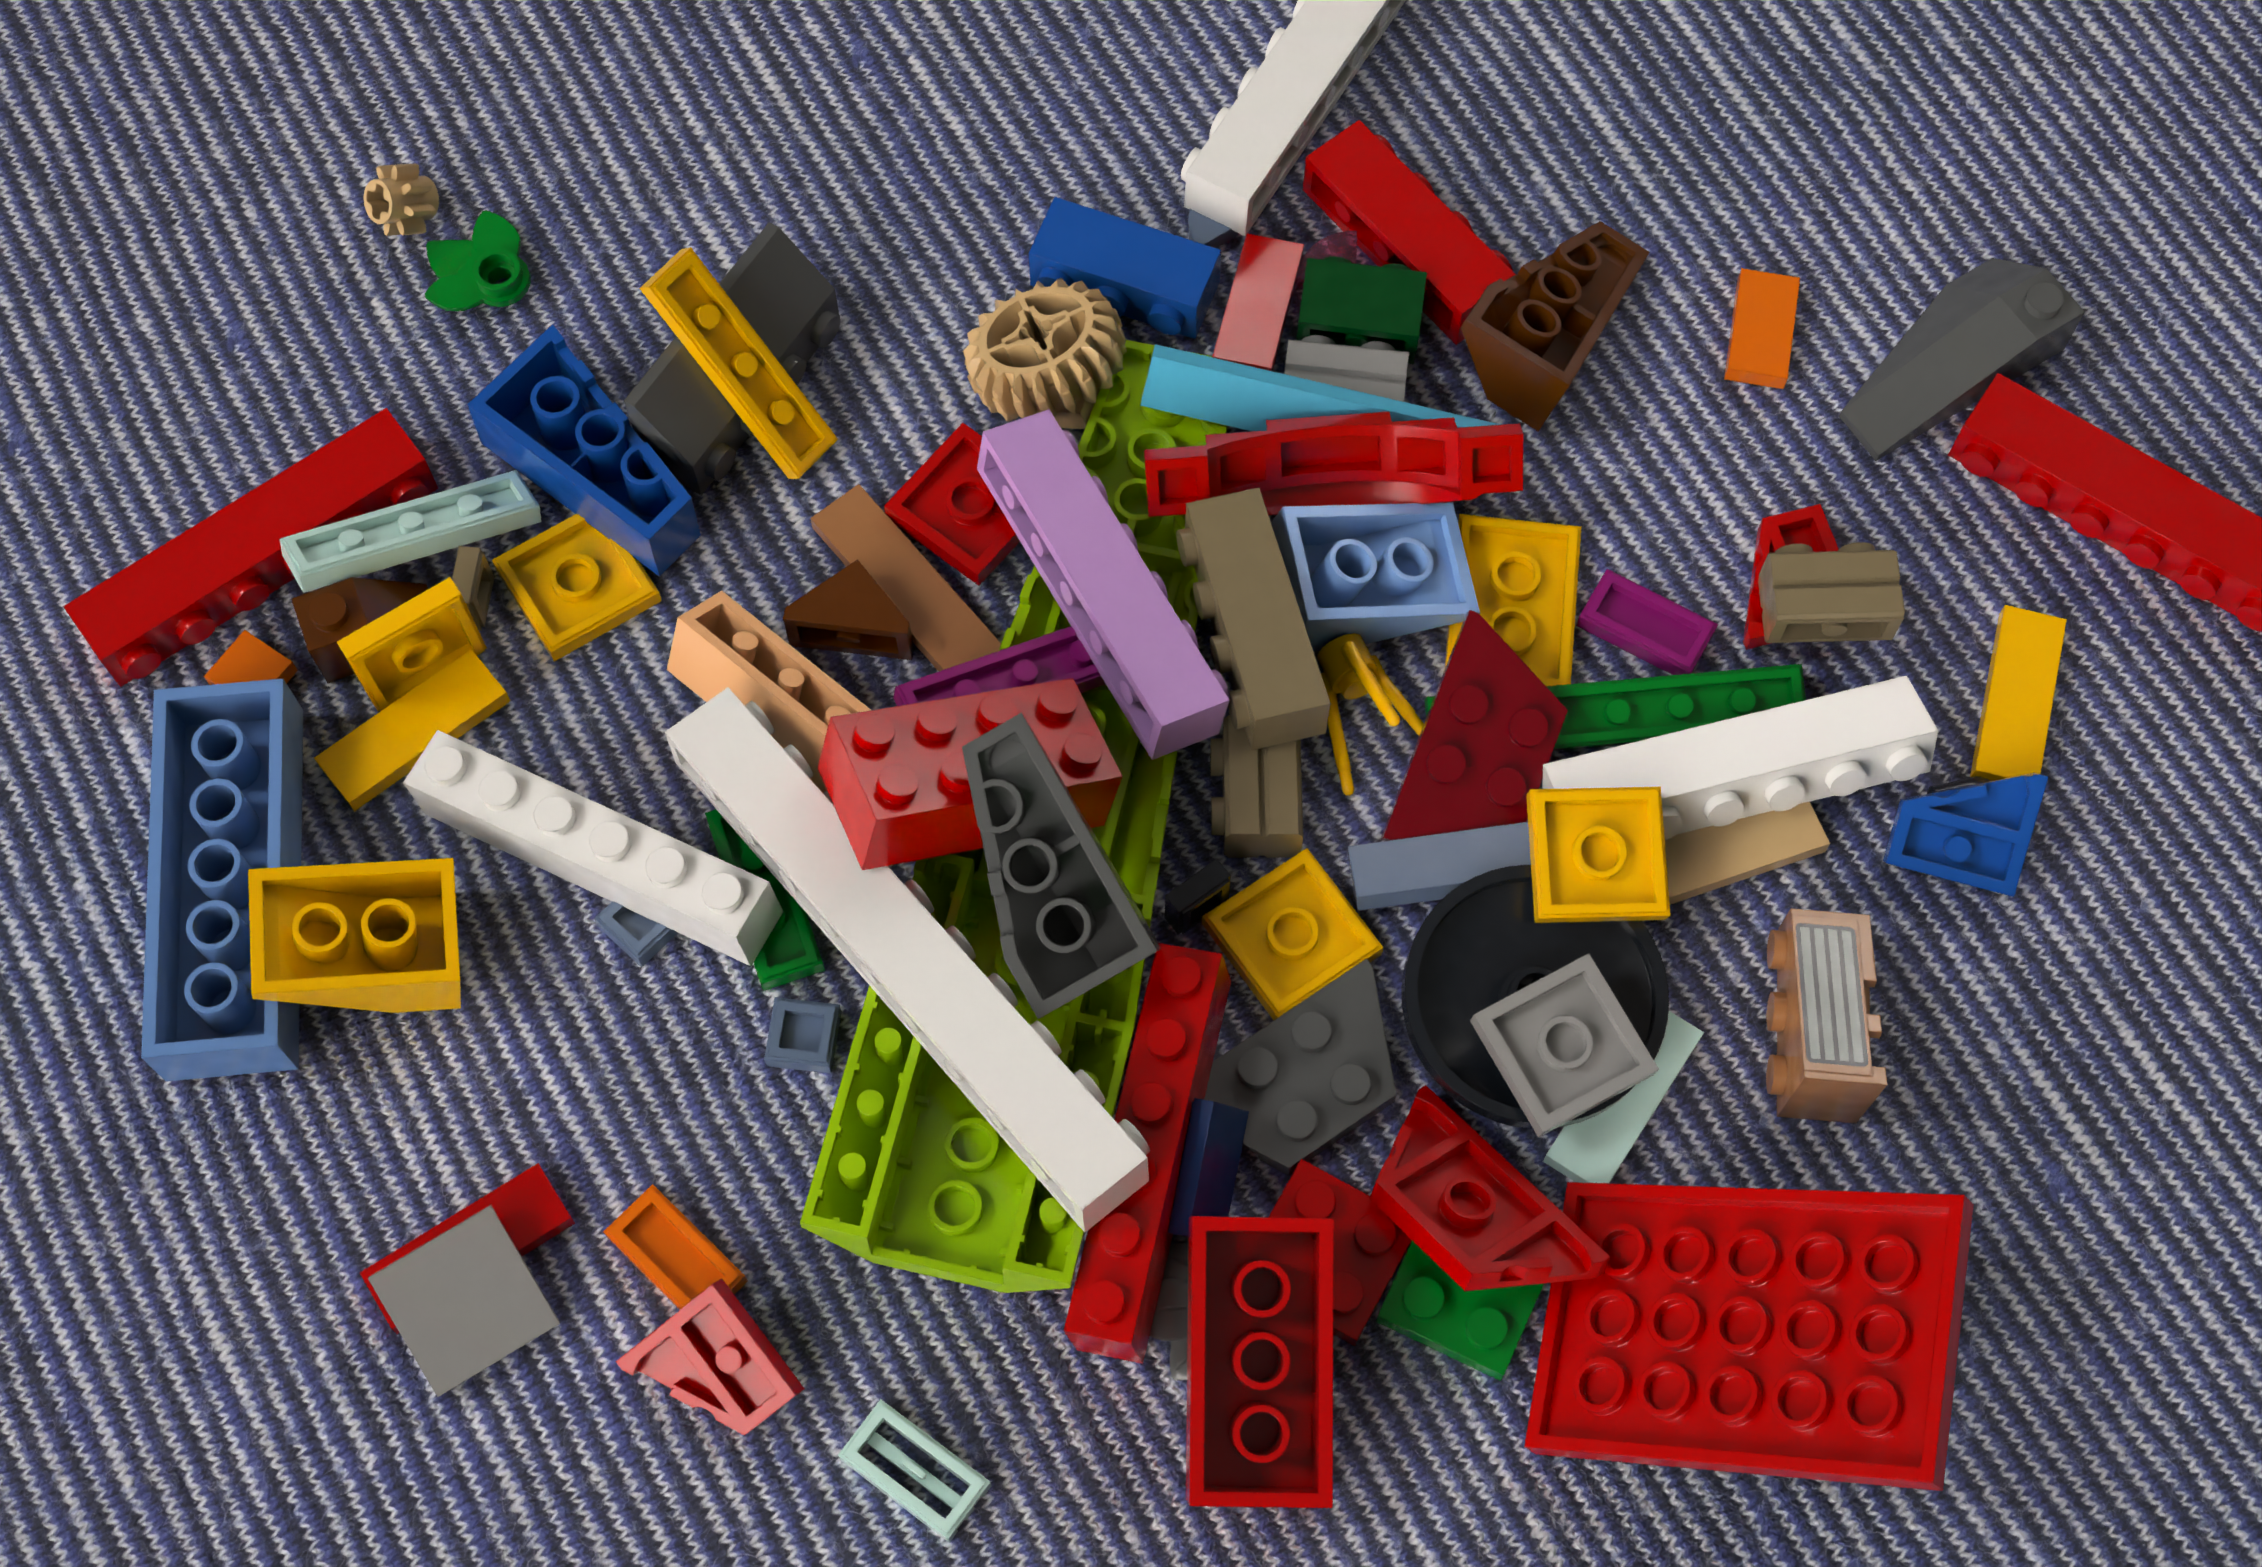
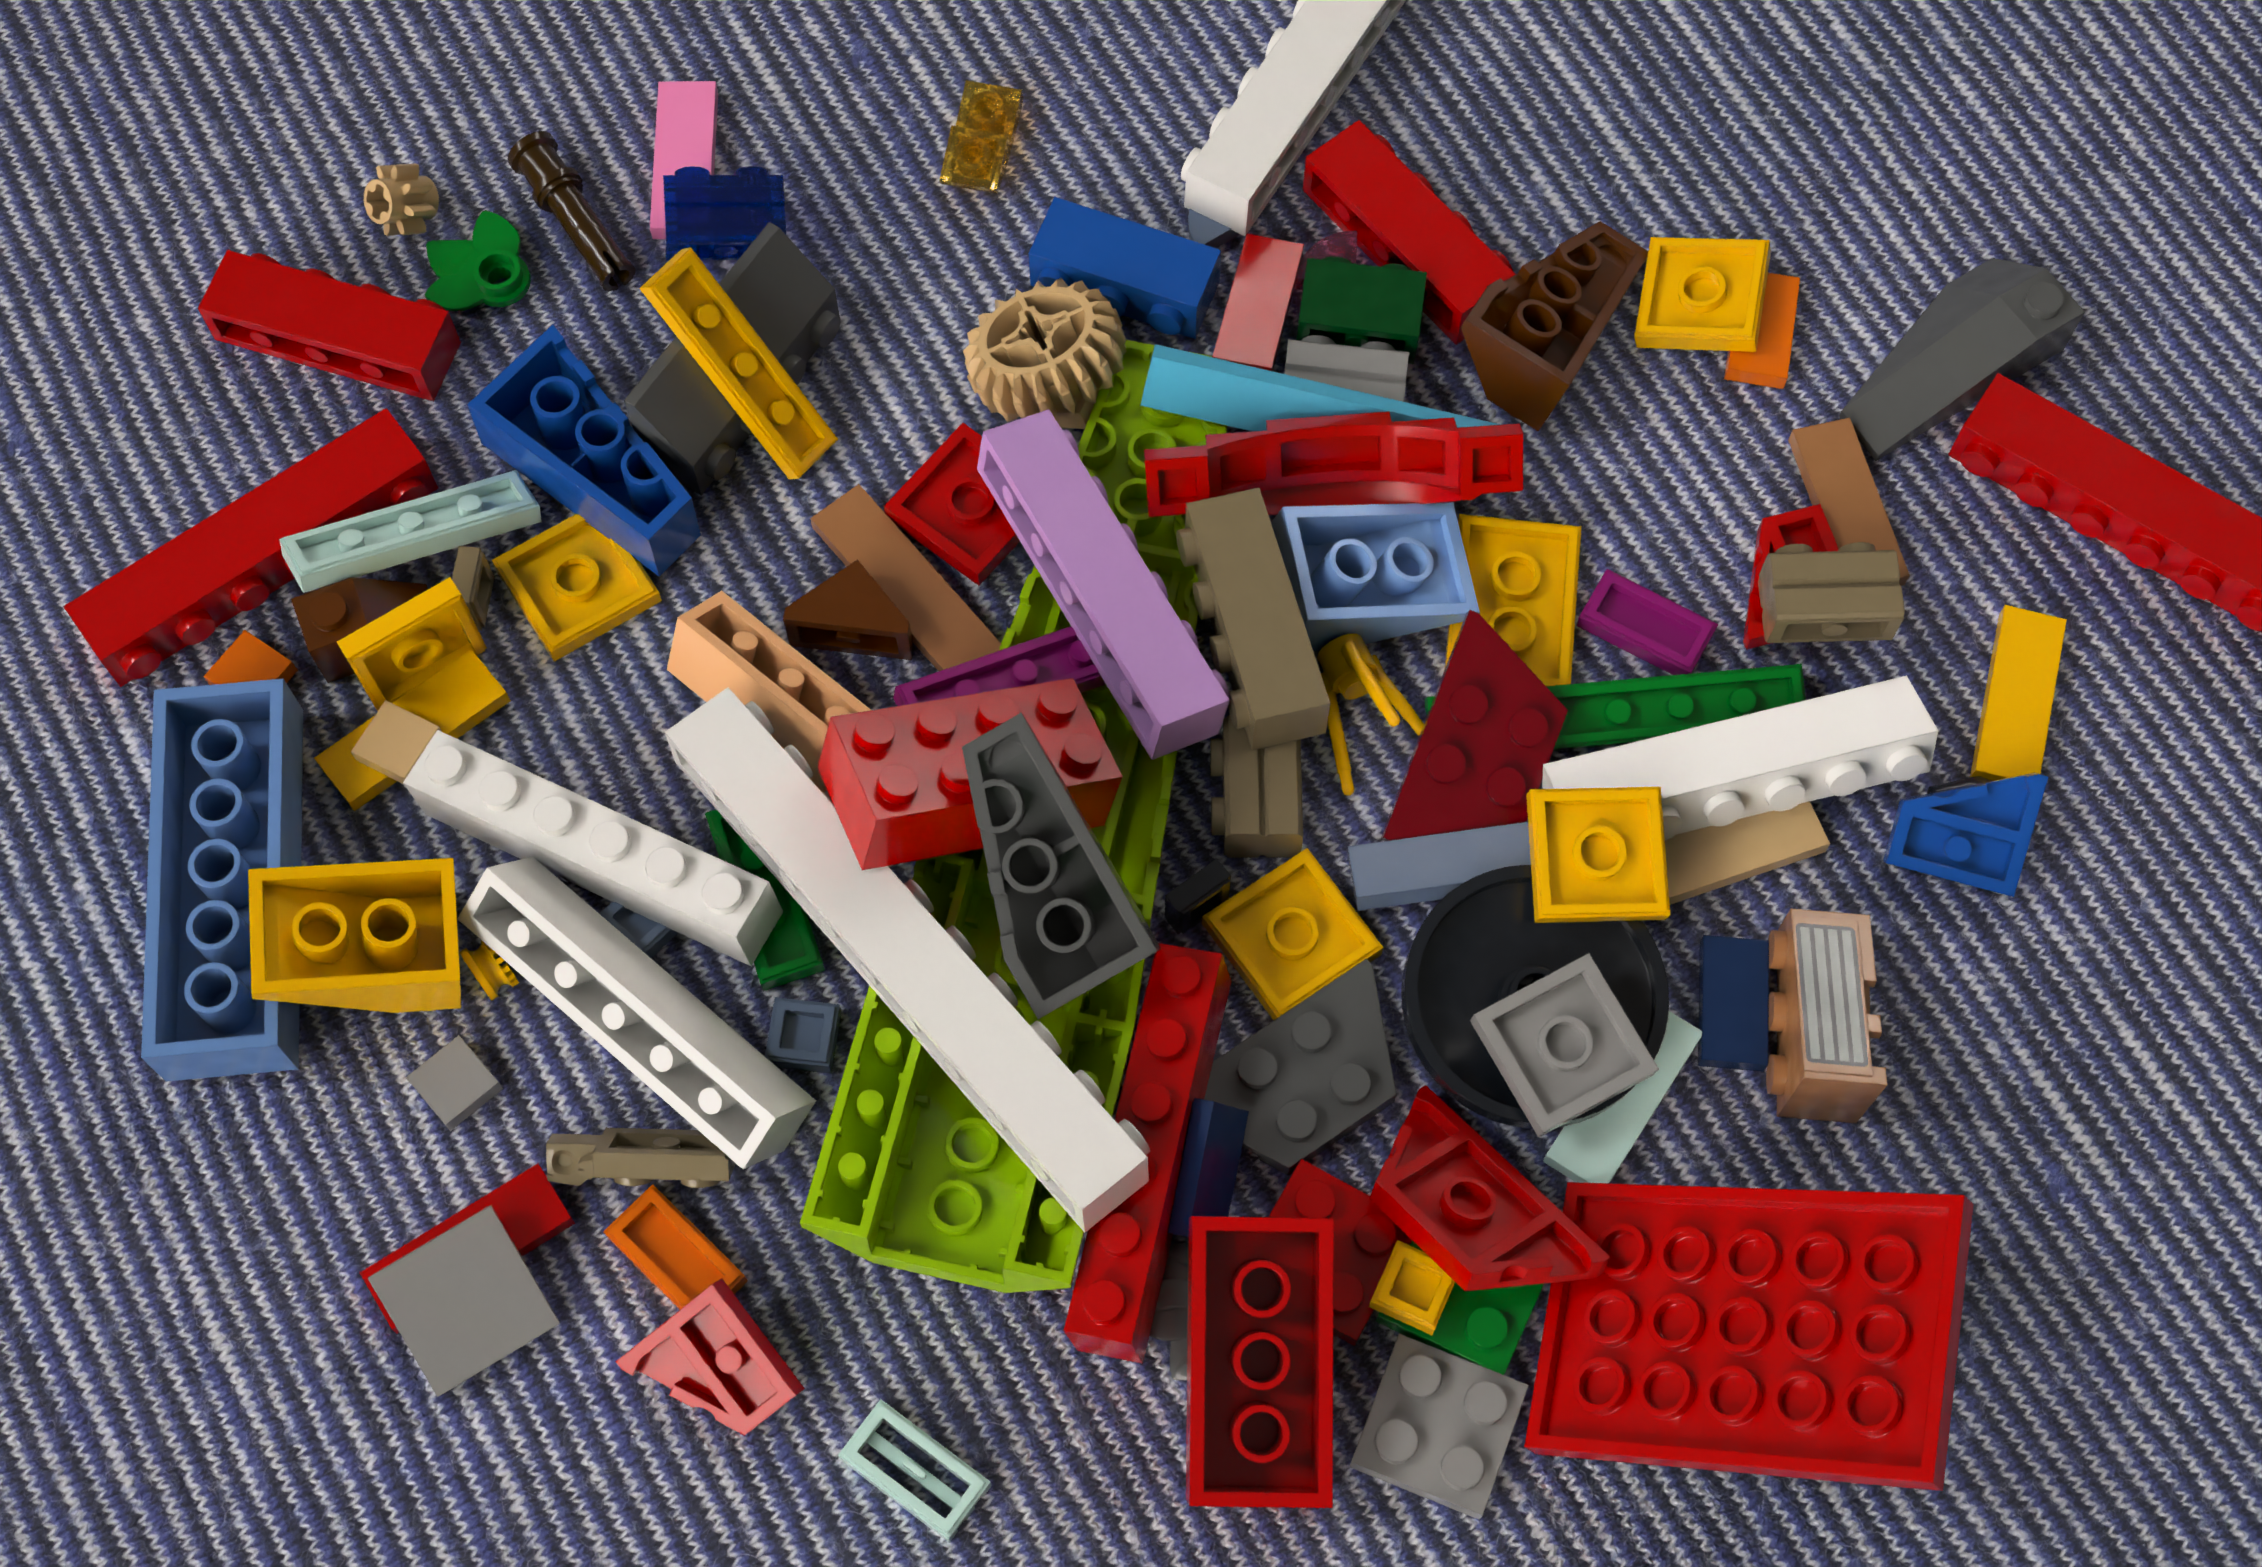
(330, 324): none -> red brick
(394, 741): none -> tan tile
(454, 1083): none -> light grey tile
(488, 969): none -> yellow bush
(560, 192): none -> dark brown pin
(636, 1011): none -> white brick
(637, 1157): none -> dark tan hinge
(682, 136): none -> bright pink tile
(720, 212): none -> clear blue brick
(982, 137): none -> clear yellow slope
(1412, 1288): none -> yellow tile
(1439, 1426): none -> light grey plate
(1703, 294): none -> yellow tile
(1733, 1003): none -> dark blue tile
(1843, 485): none -> medium nougat tile

